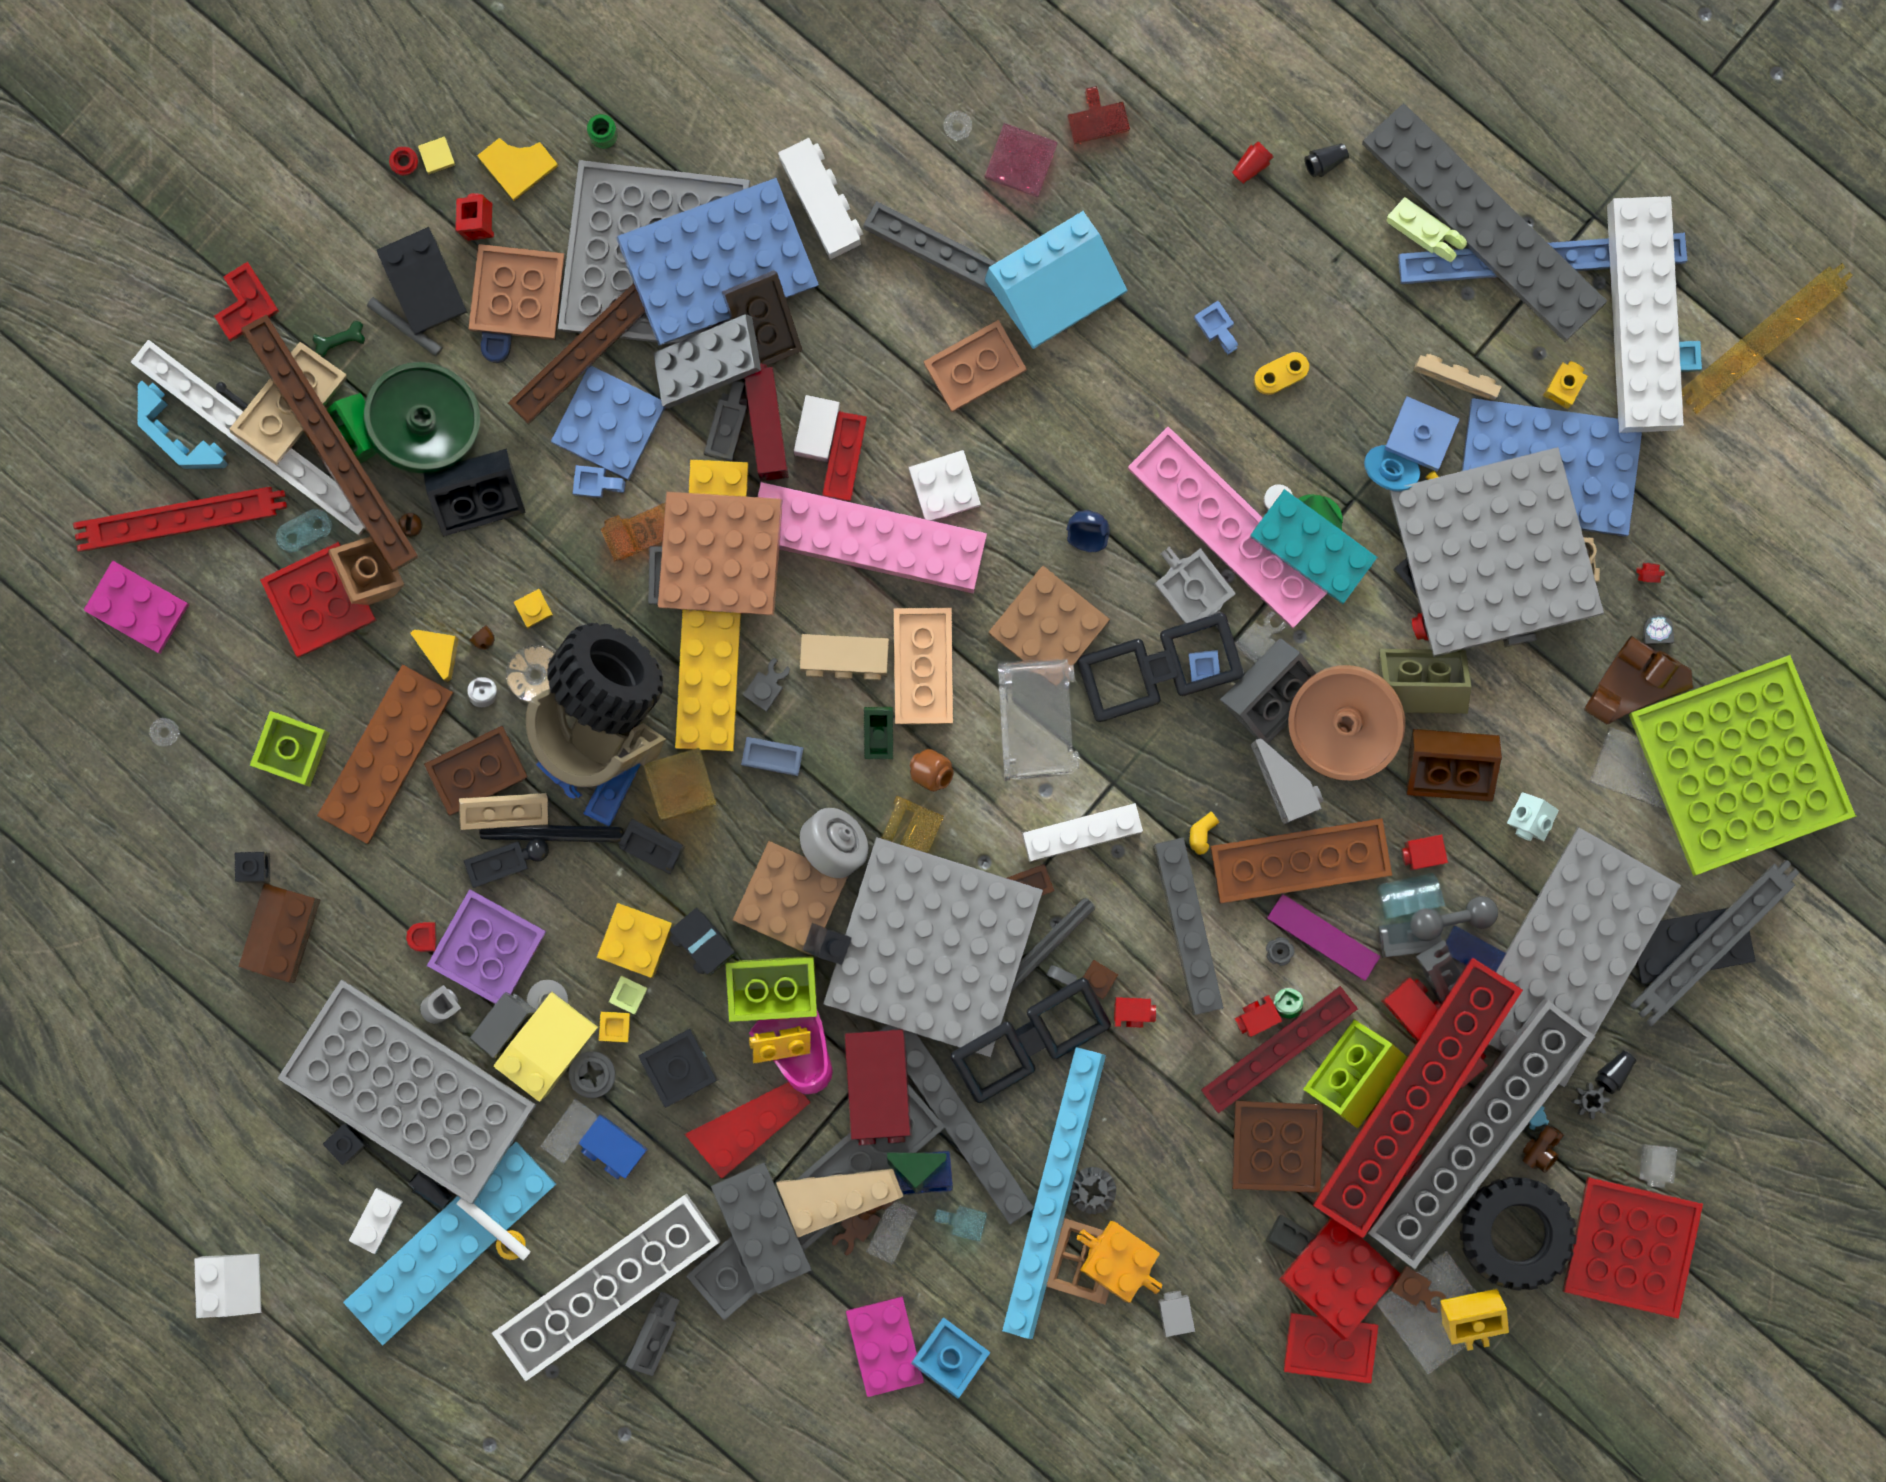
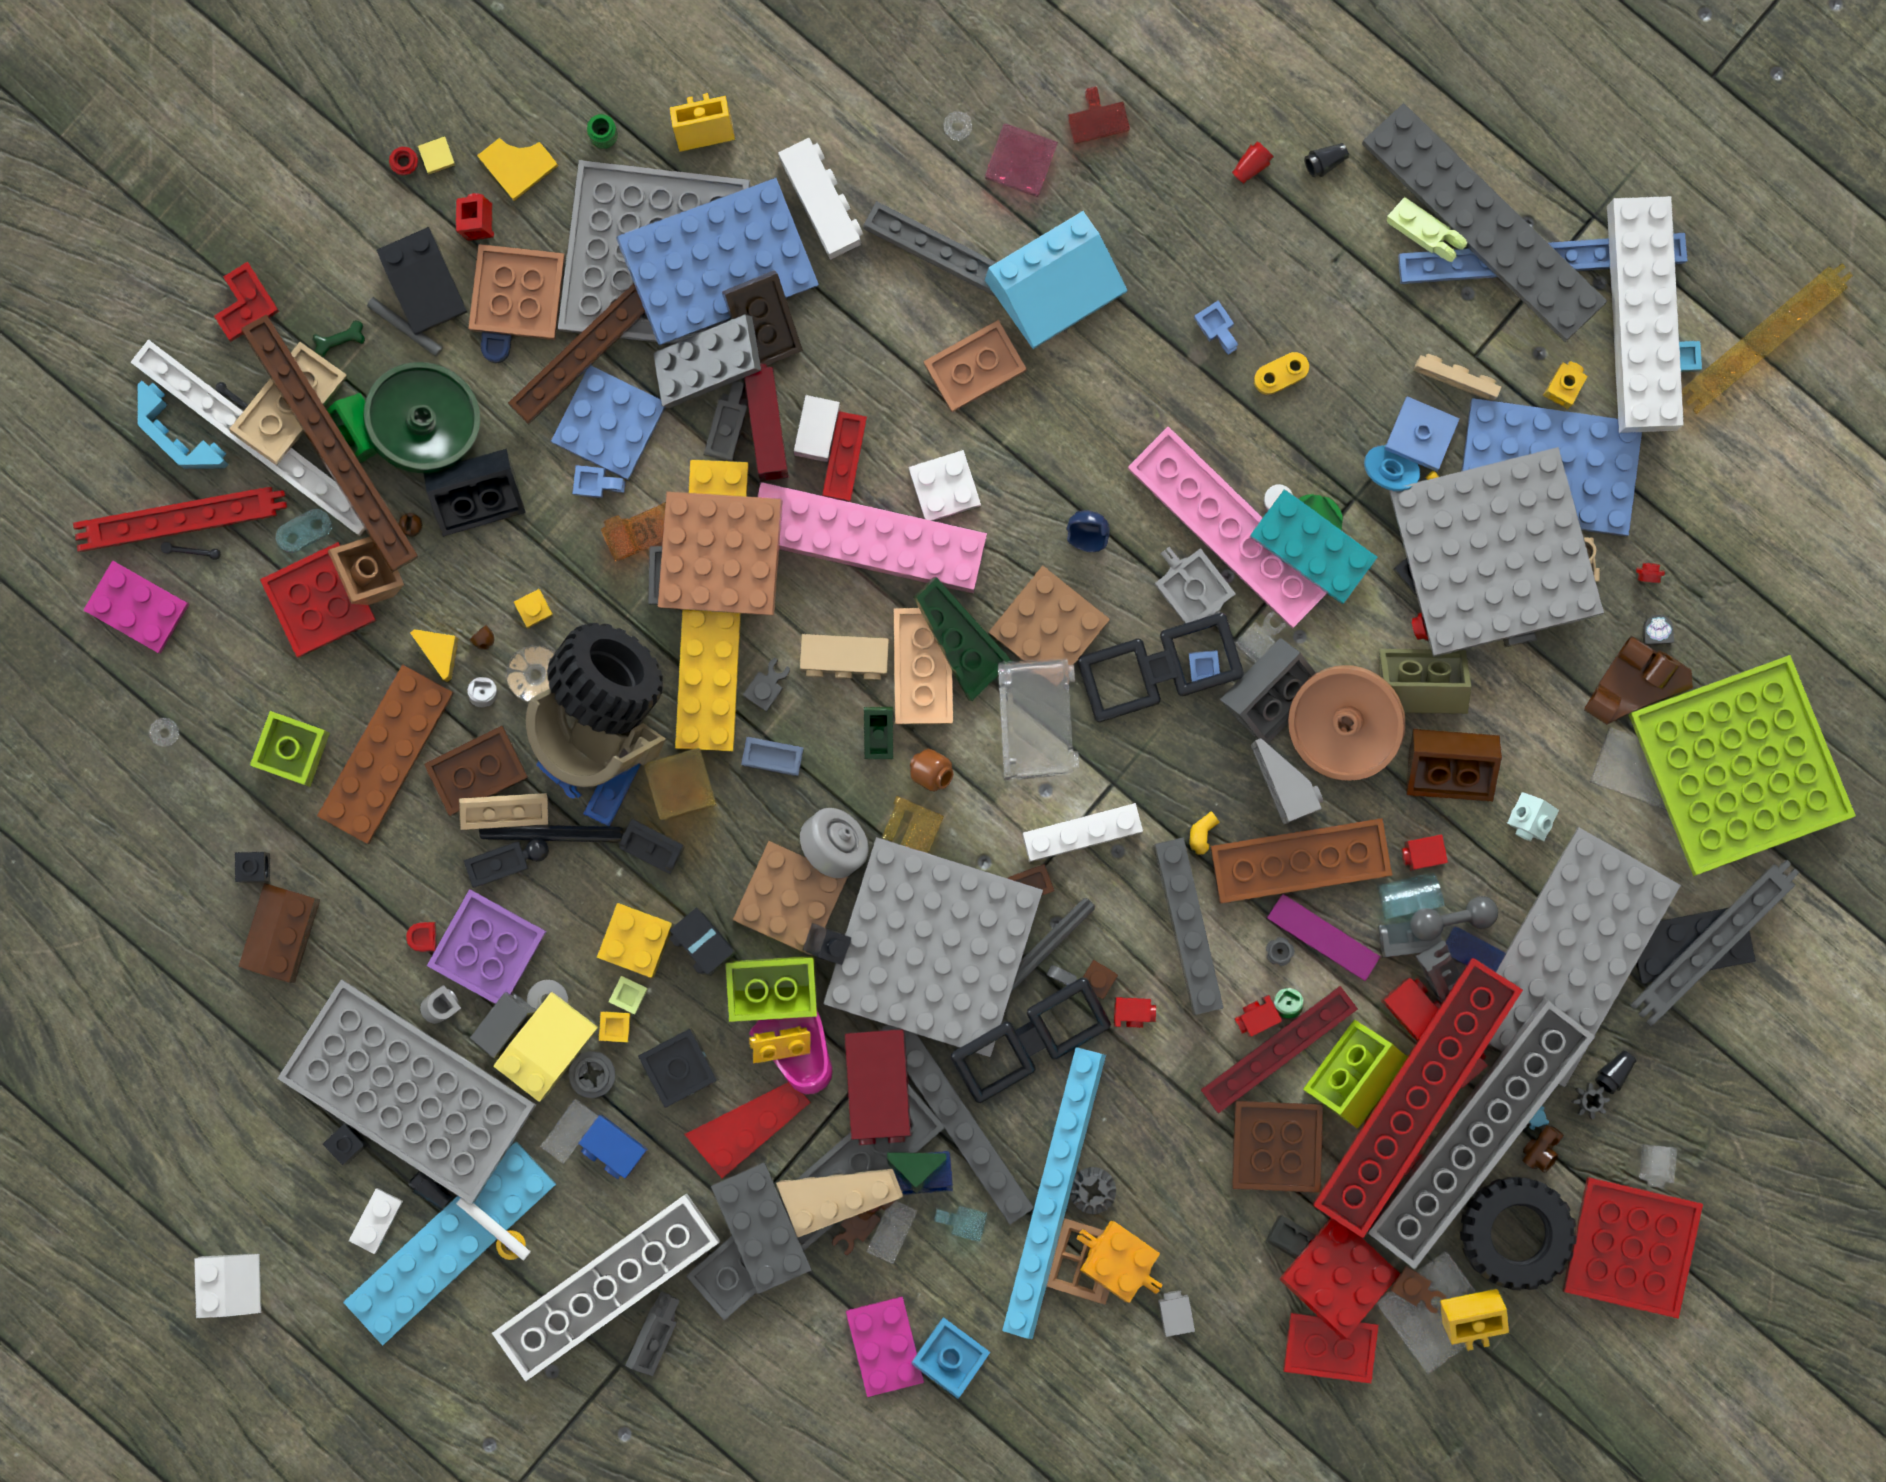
(167, 548): none -> black hinge
(702, 123): none -> yellow brick
(962, 640): none -> dark green wing

